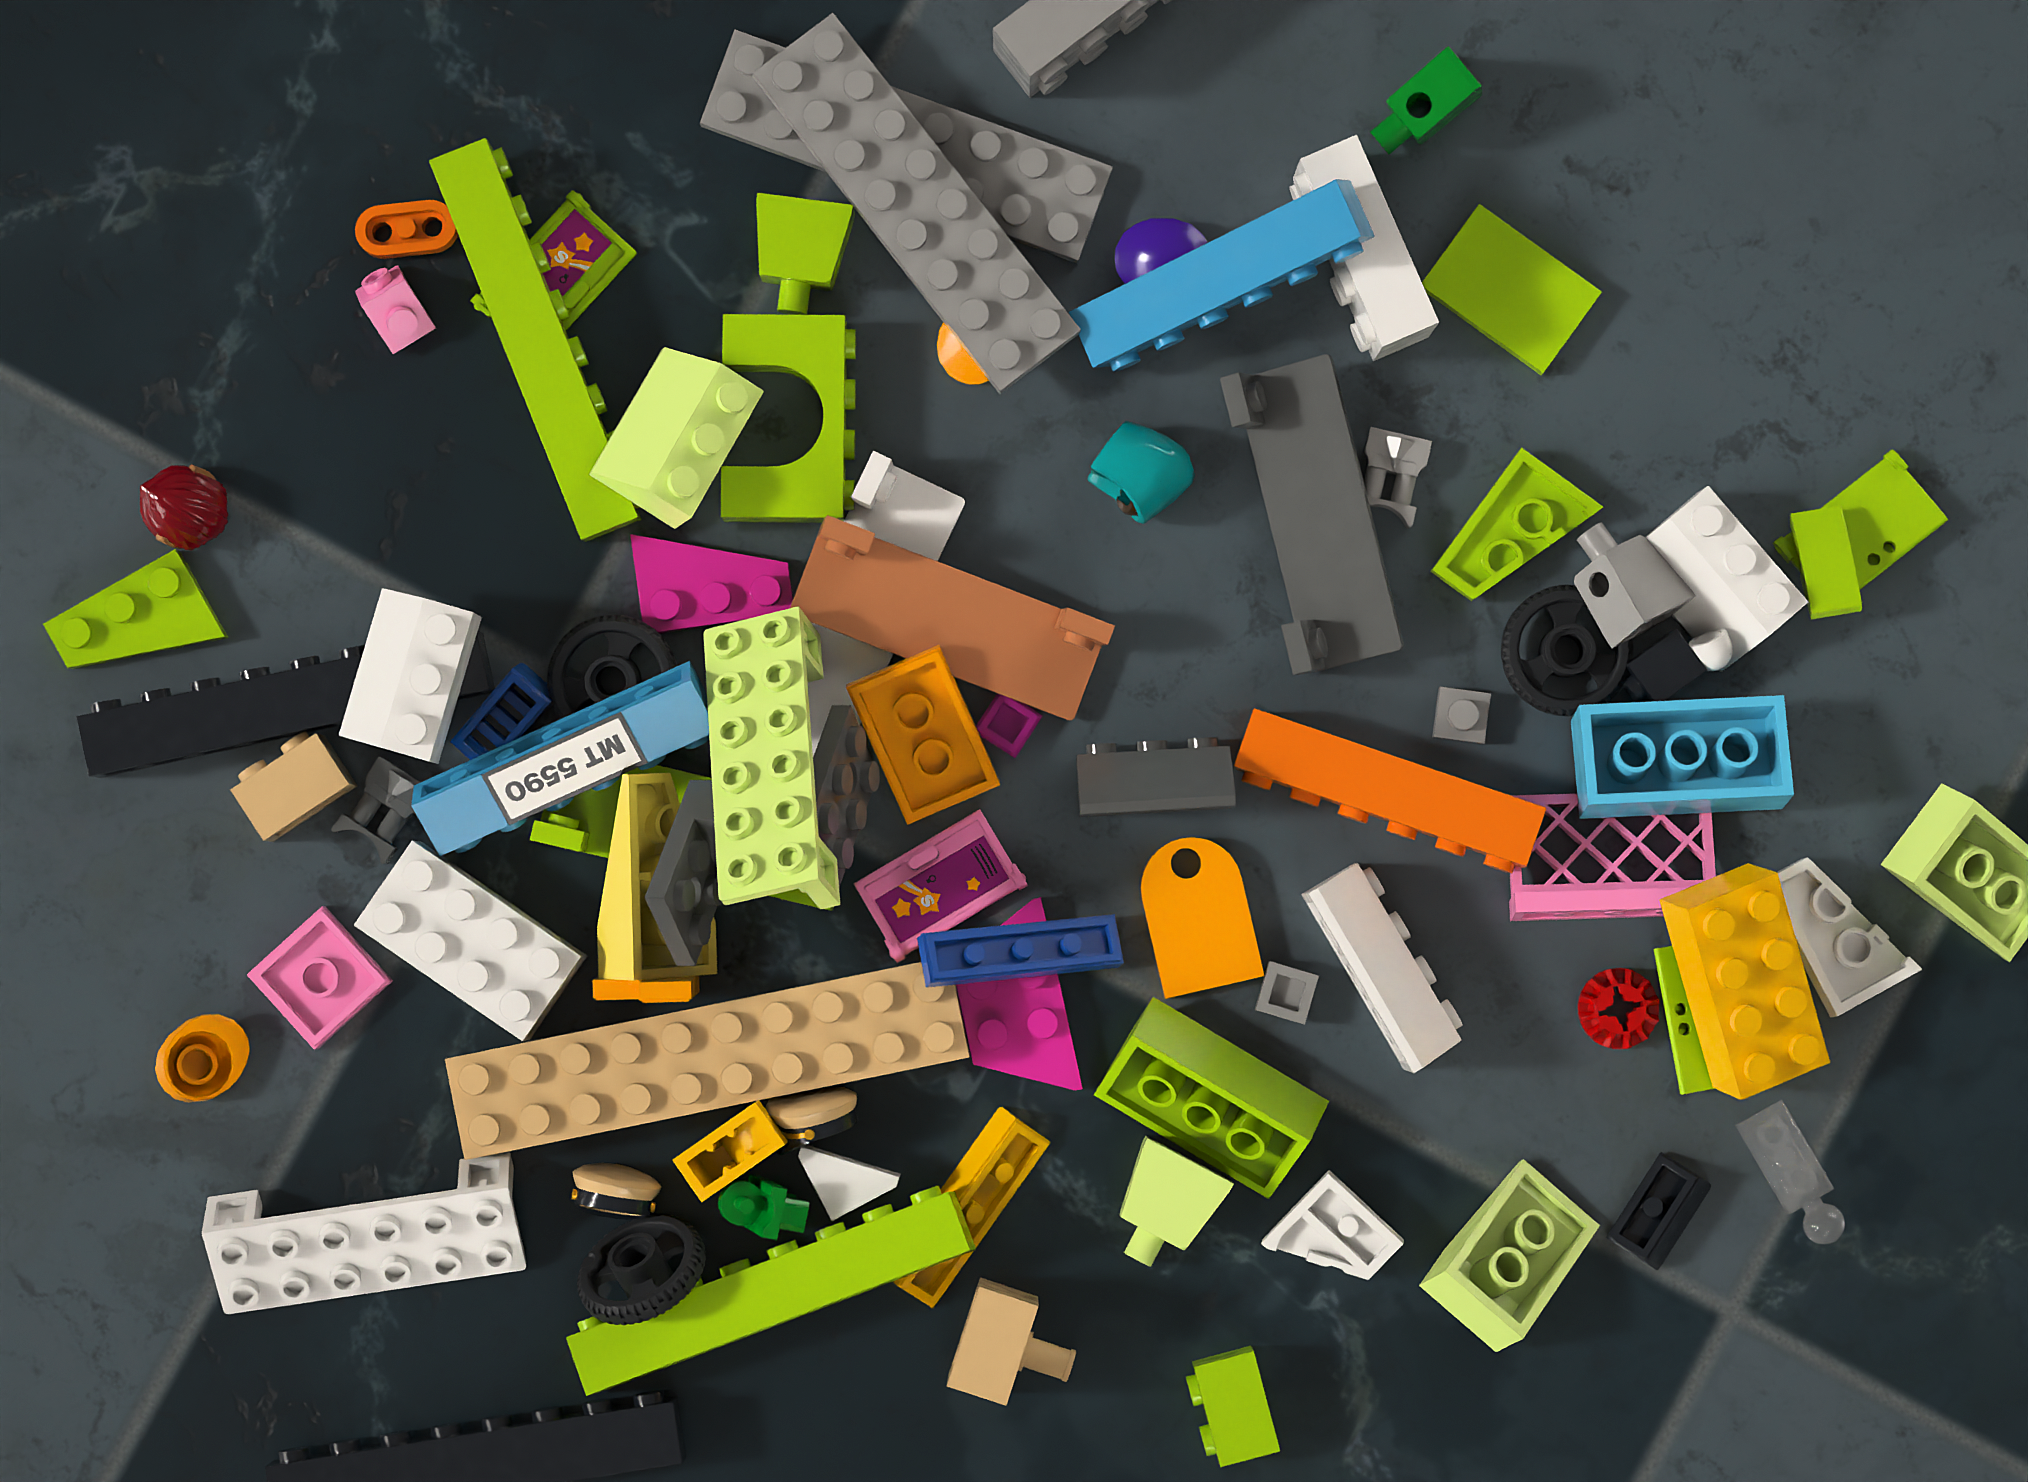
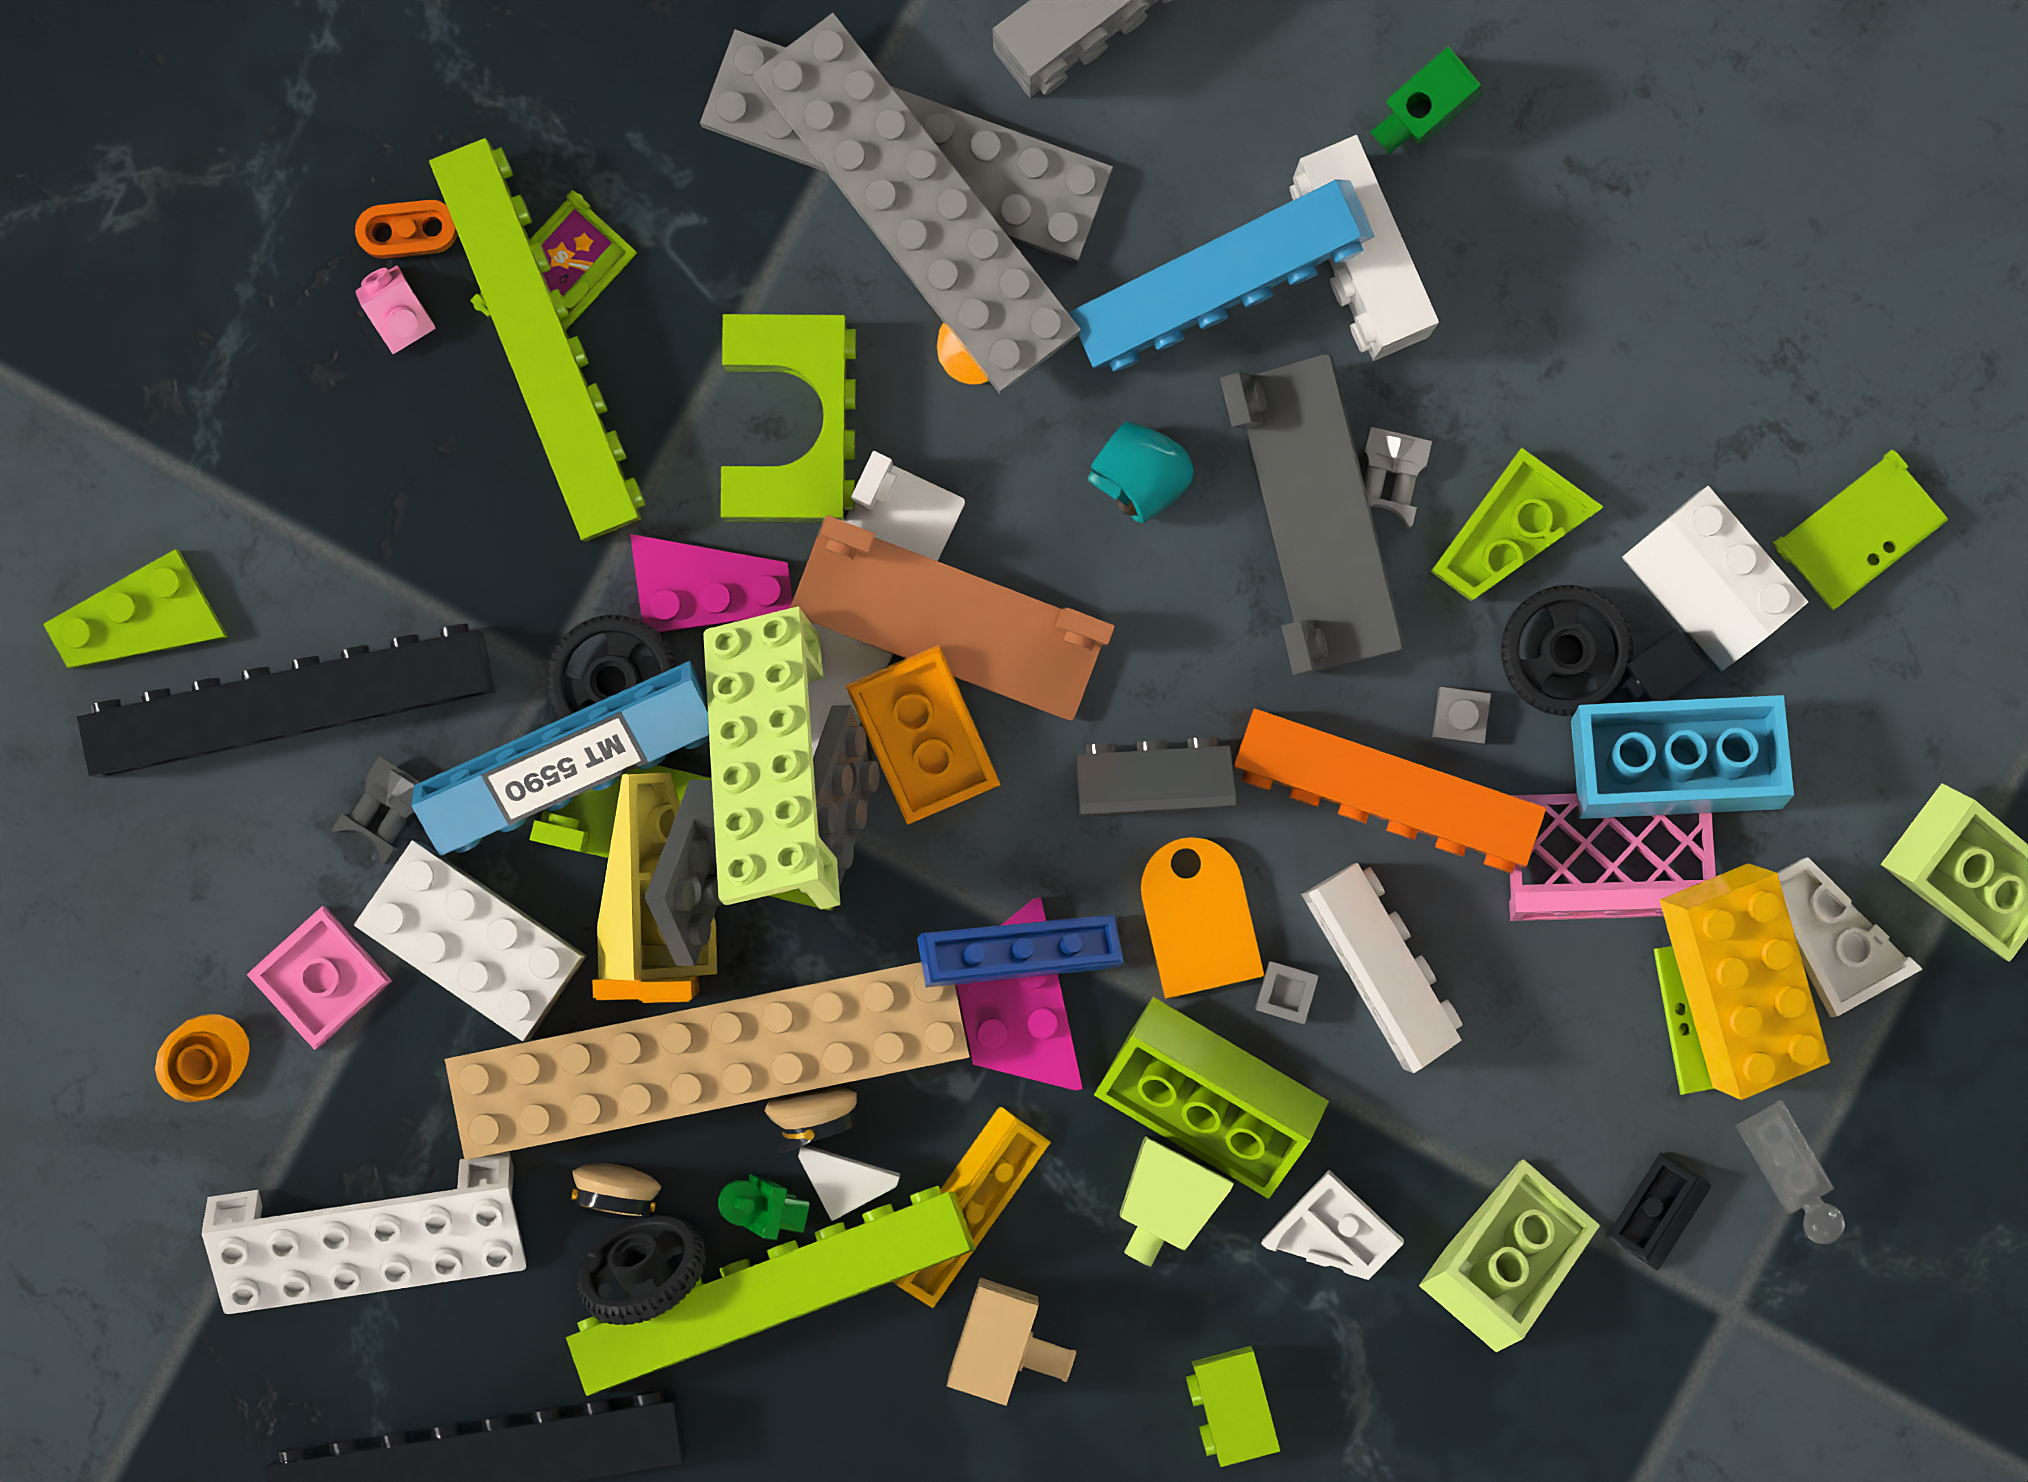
(184, 506): dark red hair -> none
(292, 786): tan brick -> none
(410, 675): white slope -> none
(532, 685): blue slope -> none
(676, 434): yellowish green slope -> none
(730, 1150): yellow arch -> none
(801, 246): lime torso -> none
(944, 890): door -> none
(1008, 724): magenta tile -> none
(1153, 245): dark purple hat -> none
(1510, 289): lime tile -> none
(1599, 994): red gear -> none
(1628, 585): light grey torso -> none
(1713, 649): white hinge -> none
(1826, 562): lime slope -> none

